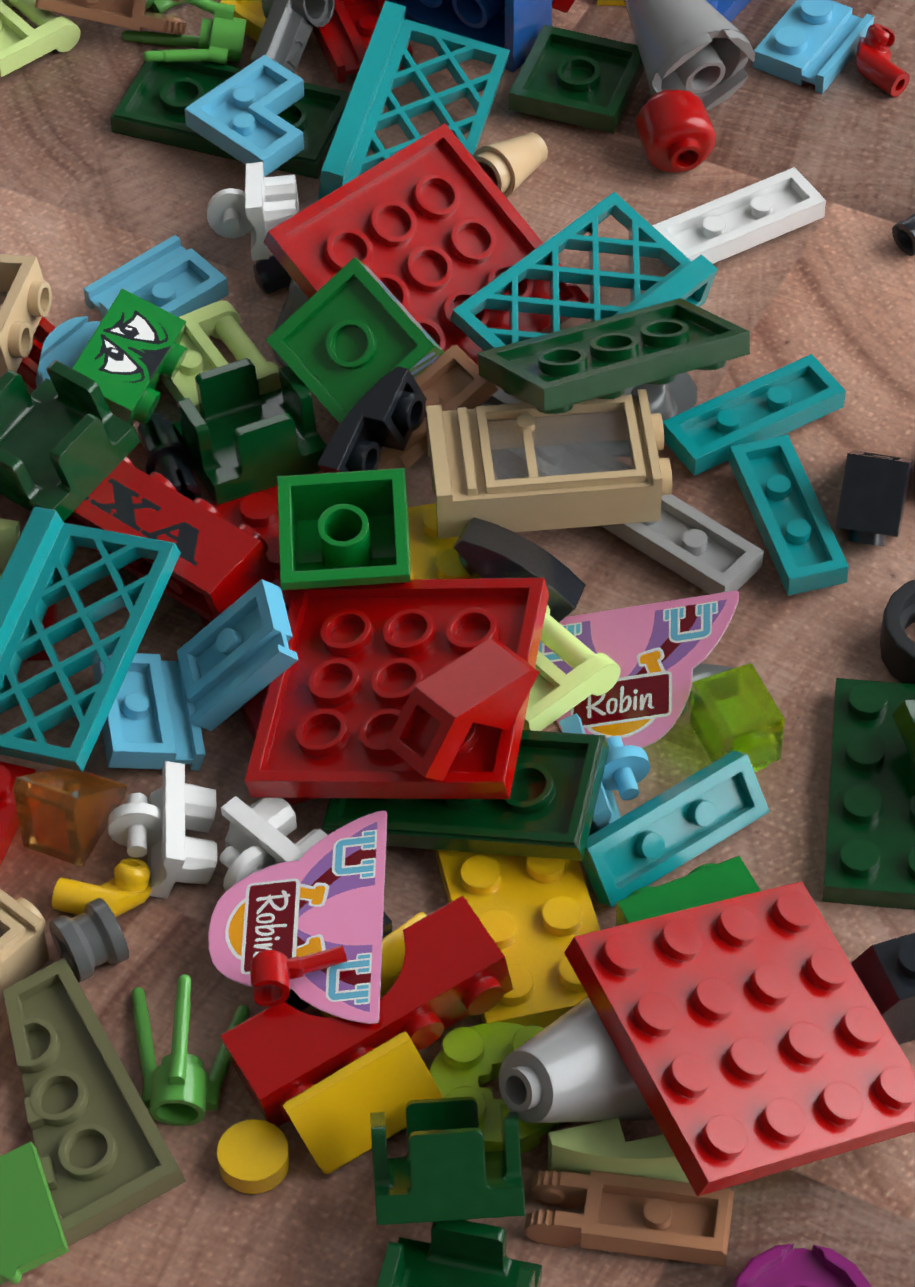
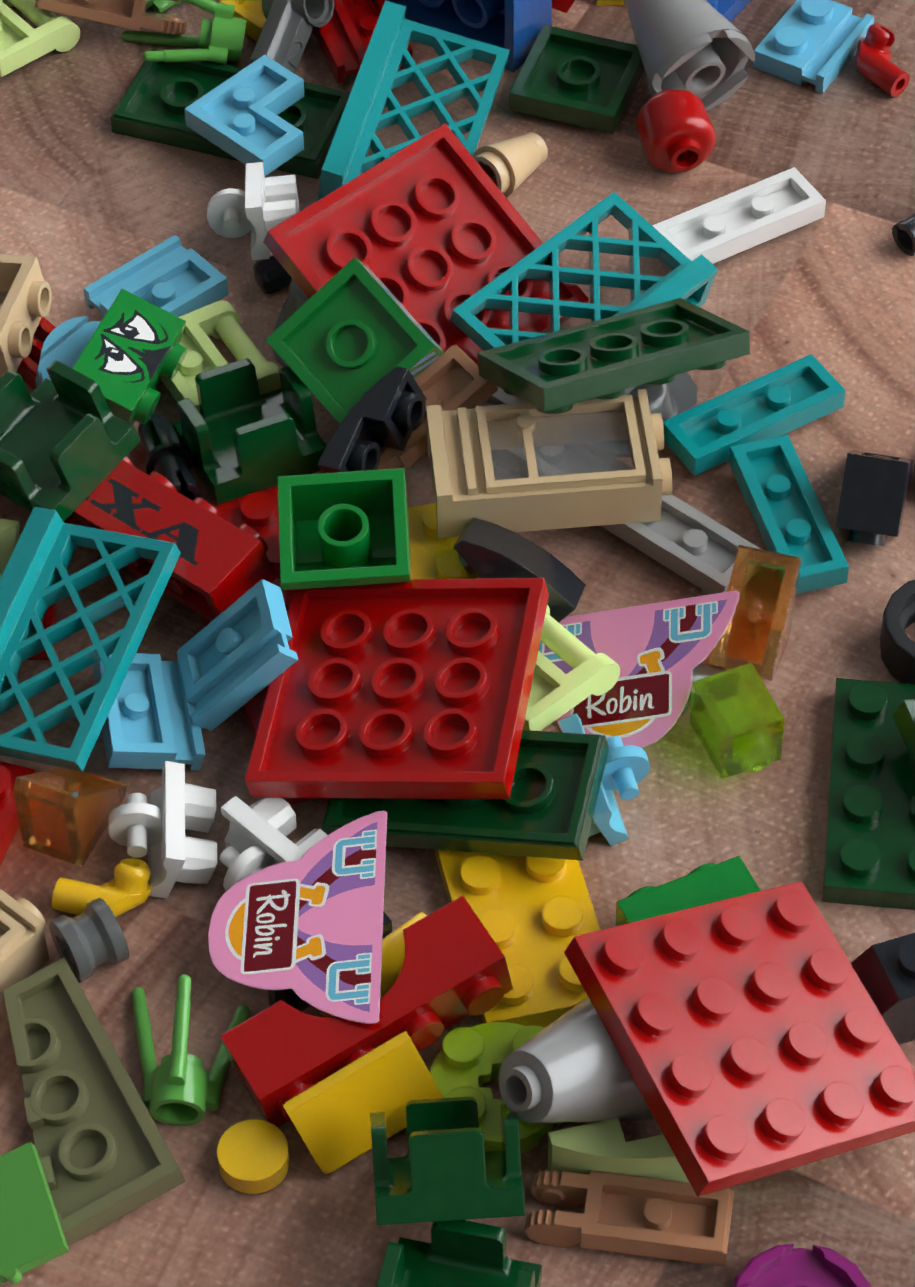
(272, 972): red hand -> none
(477, 687): red slope -> none
(673, 828): teal plate -> none
(763, 614): none -> clear orange slope

